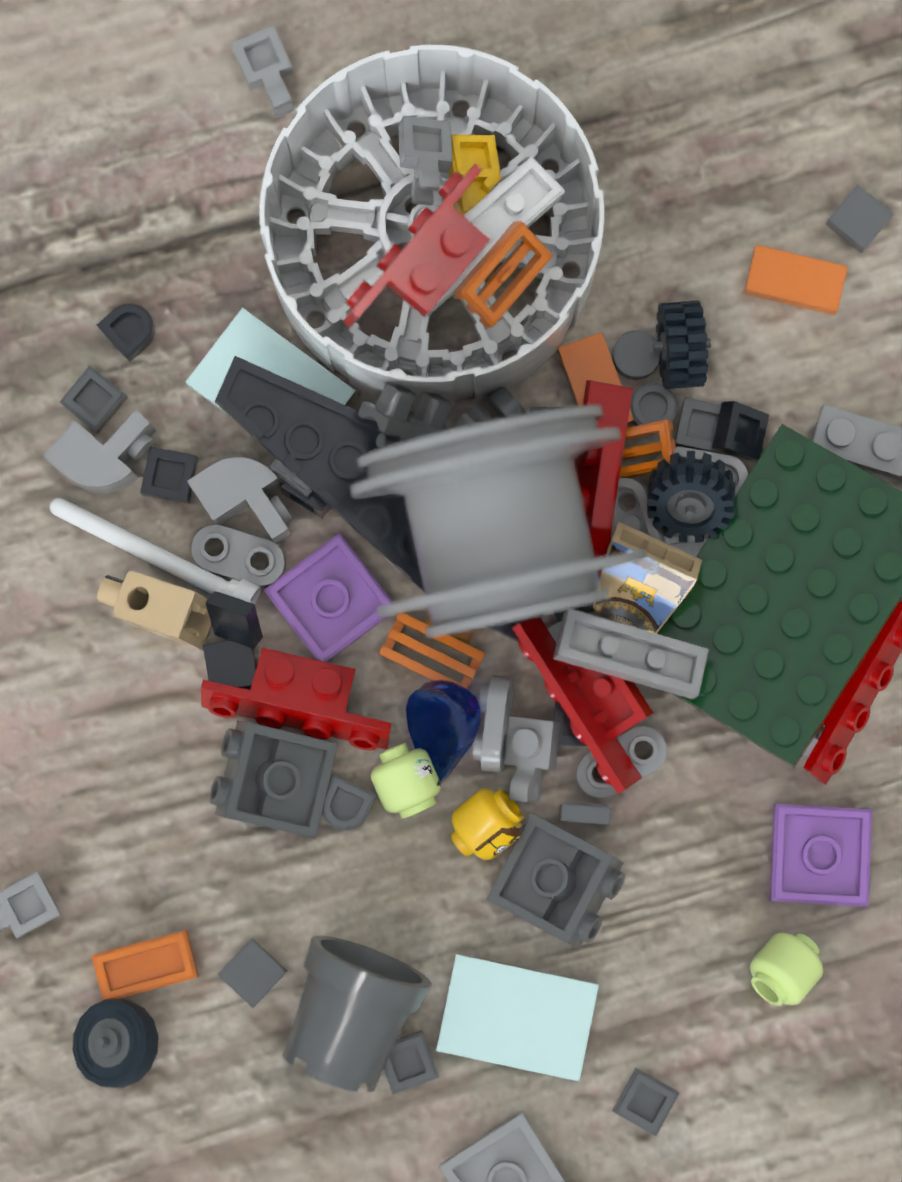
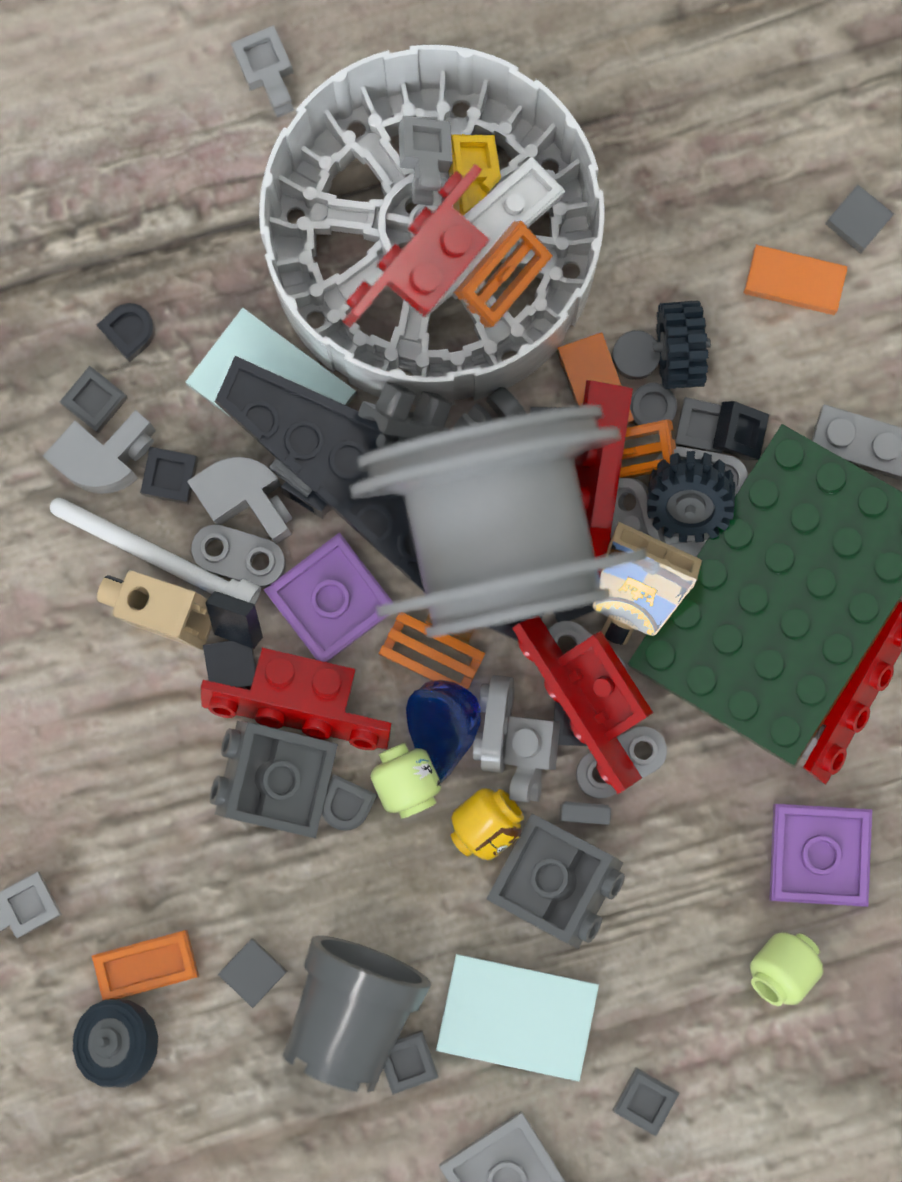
(631, 653): light grey plate -> none

